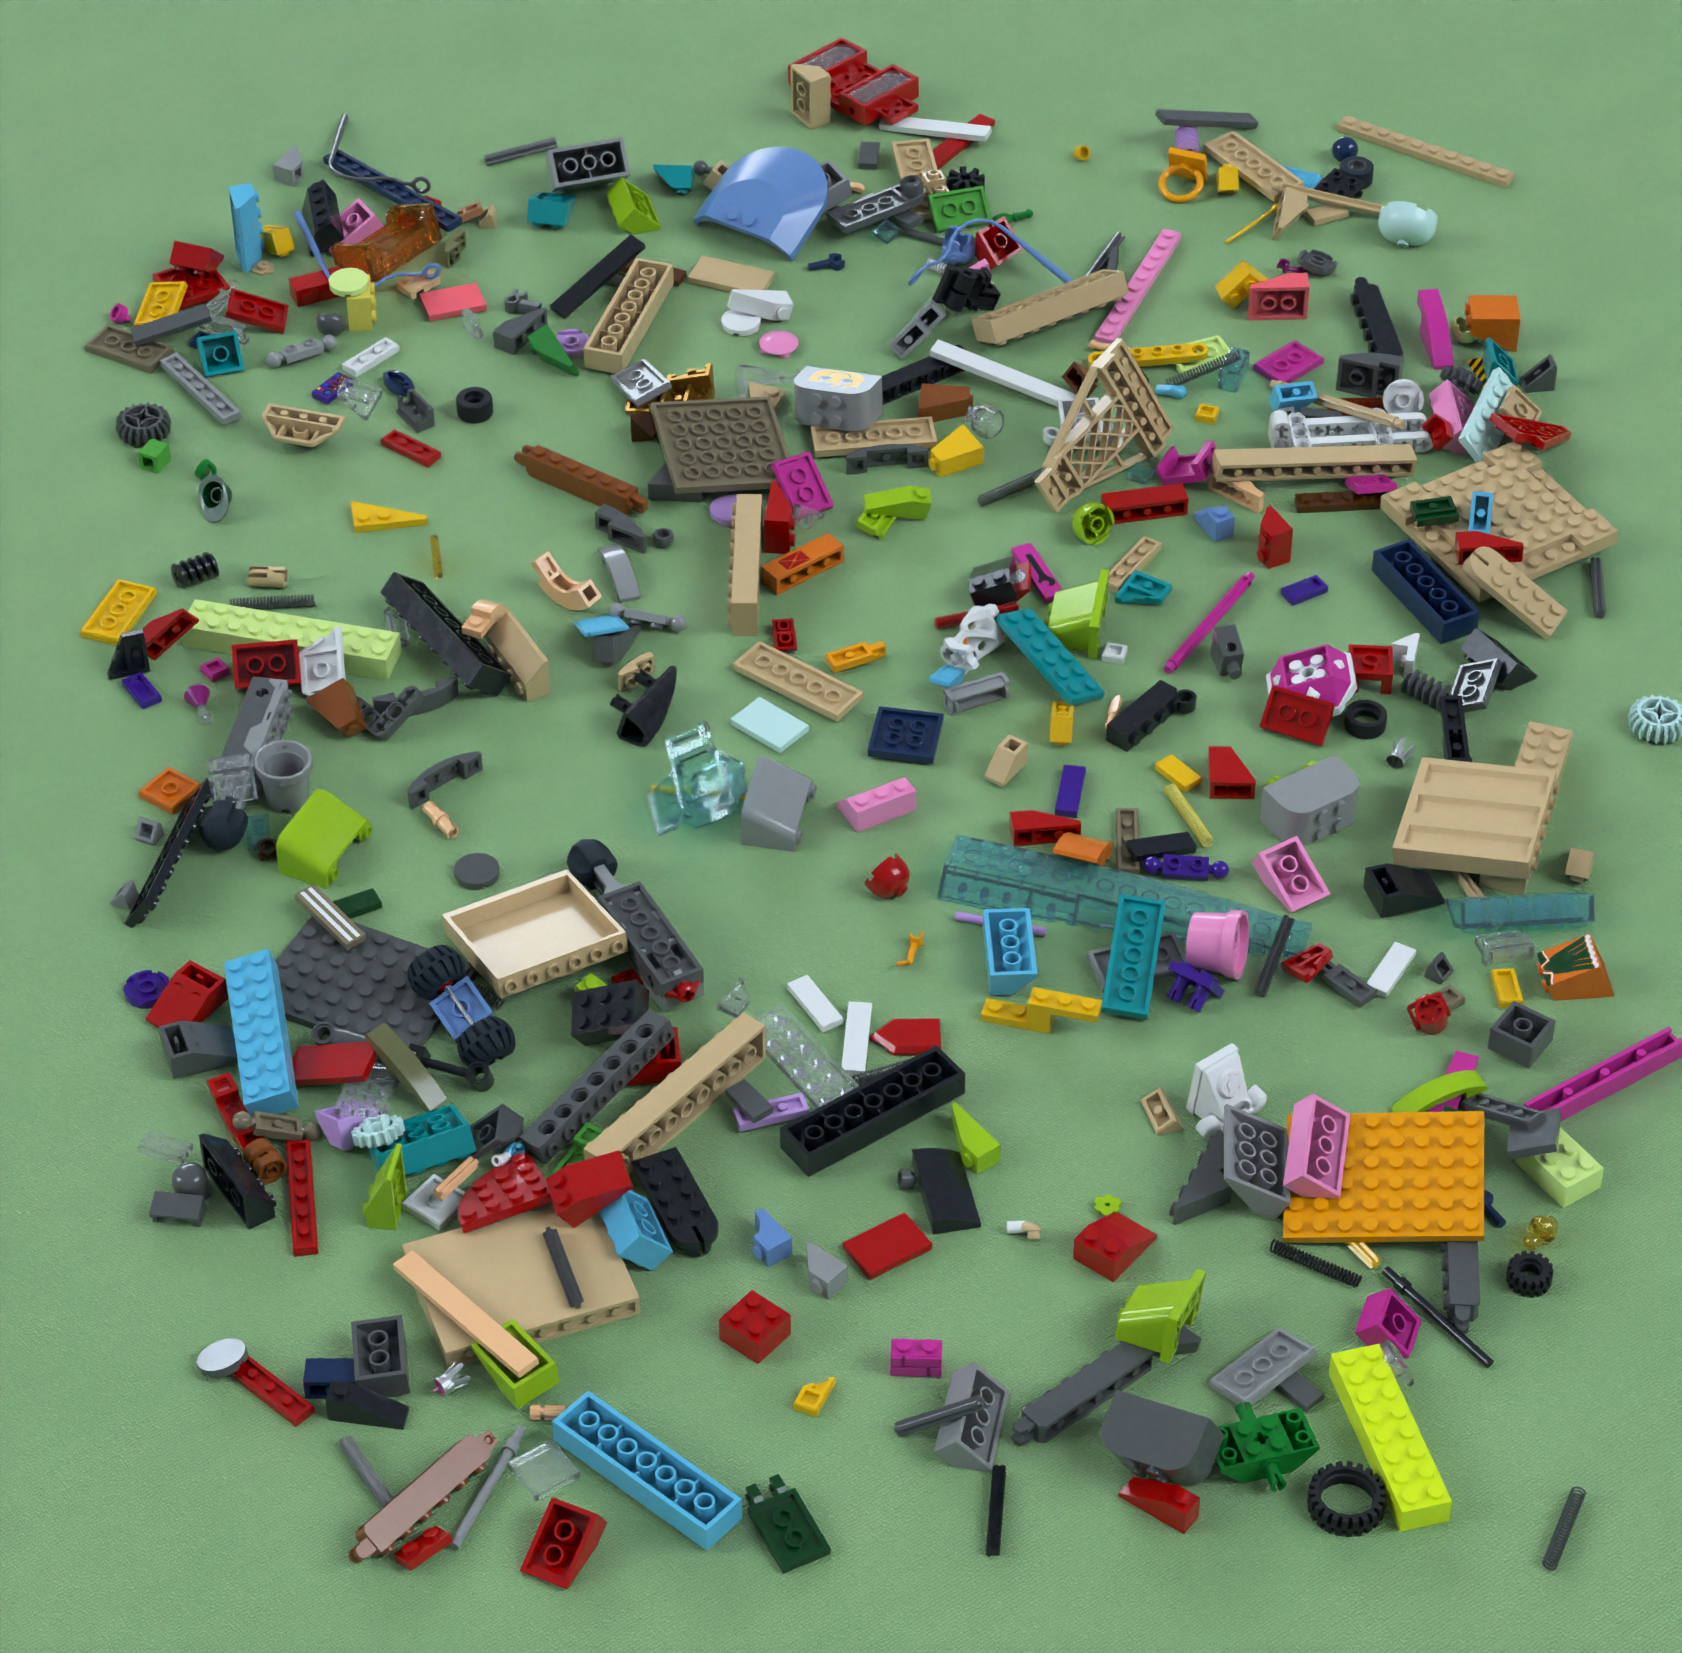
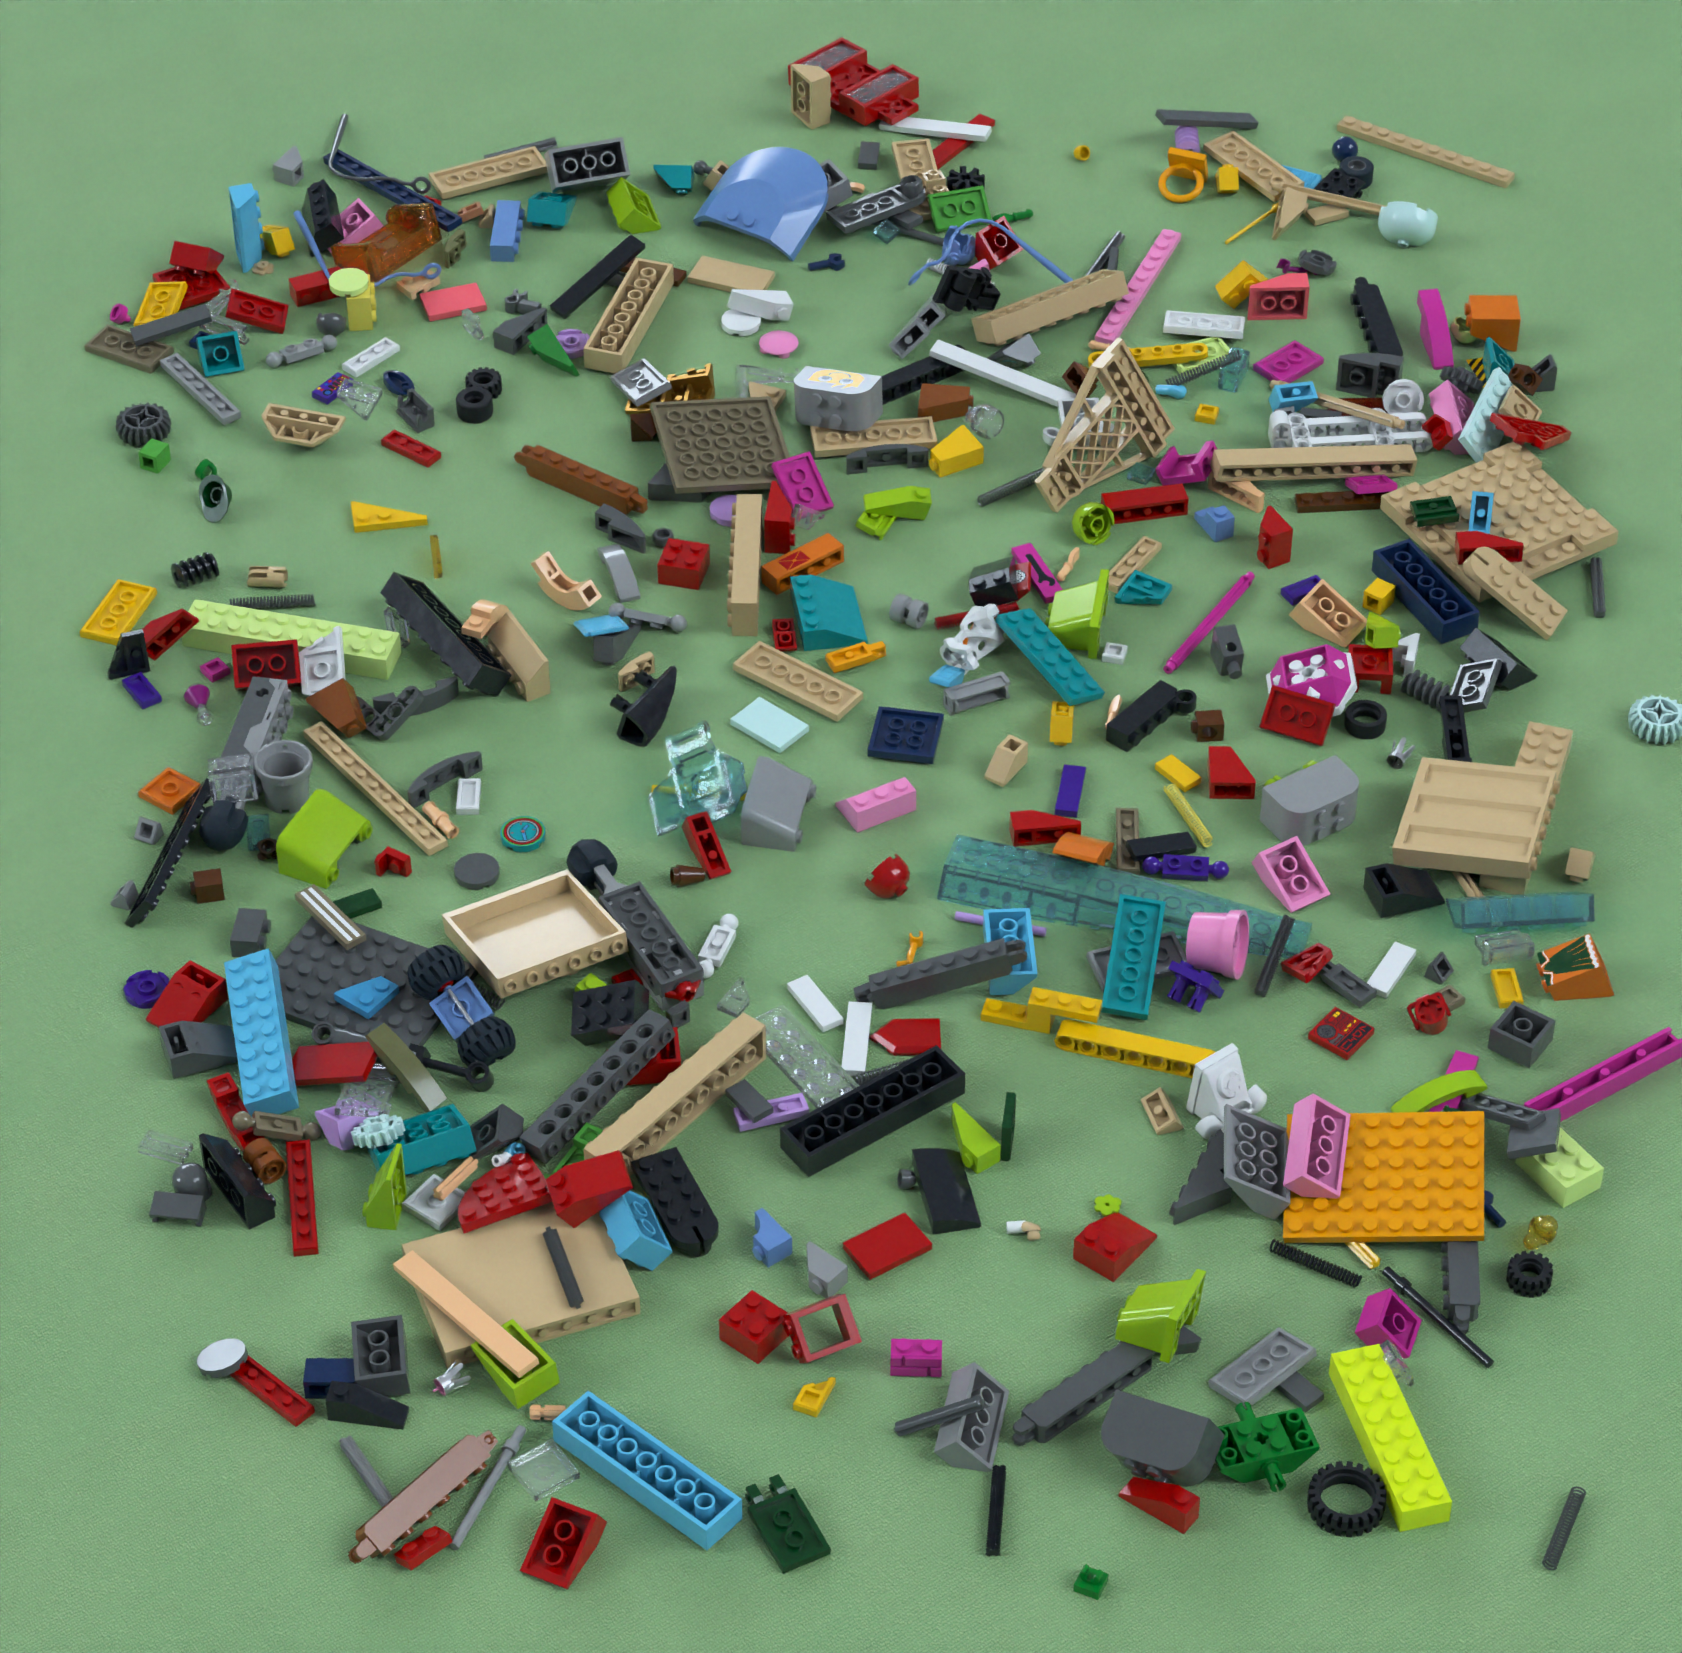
(207, 886): none -> reddish brown brick
(249, 932): none -> dark grey brick
(367, 996): none -> dark azure wing
(375, 788): none -> tan plate
(393, 860): none -> red bracket
(468, 796): none -> white tile
(485, 378): none -> black tyre
(488, 172): none -> tan plate
(506, 231): none -> medium blue brick
(523, 833): none -> tile
(679, 1014): none -> dark grey tile
(683, 564): none -> red brick
(686, 875): none -> reddish brown cone
(705, 845): none -> red slope
(718, 944): none -> white plate
(826, 613): none -> teal slope
(844, 1319): none -> red window
(910, 611): none -> light grey wheel
(942, 973): none -> dark grey hinge
(1008, 1126): none -> dark green tile
(1017, 353): none -> slope
(1068, 566): none -> light nougat piece
(1091, 1582): none -> green tile
(1129, 1048): none -> yellow beam
(1204, 324): none -> white tile
(1208, 725): none -> reddish brown brick
(1328, 615): none -> light nougat slope
(1341, 1033): none -> tile
(1379, 596): none -> yellow brick
(1381, 632): none -> lime slope
(1525, 379): none -> reddish brown brick

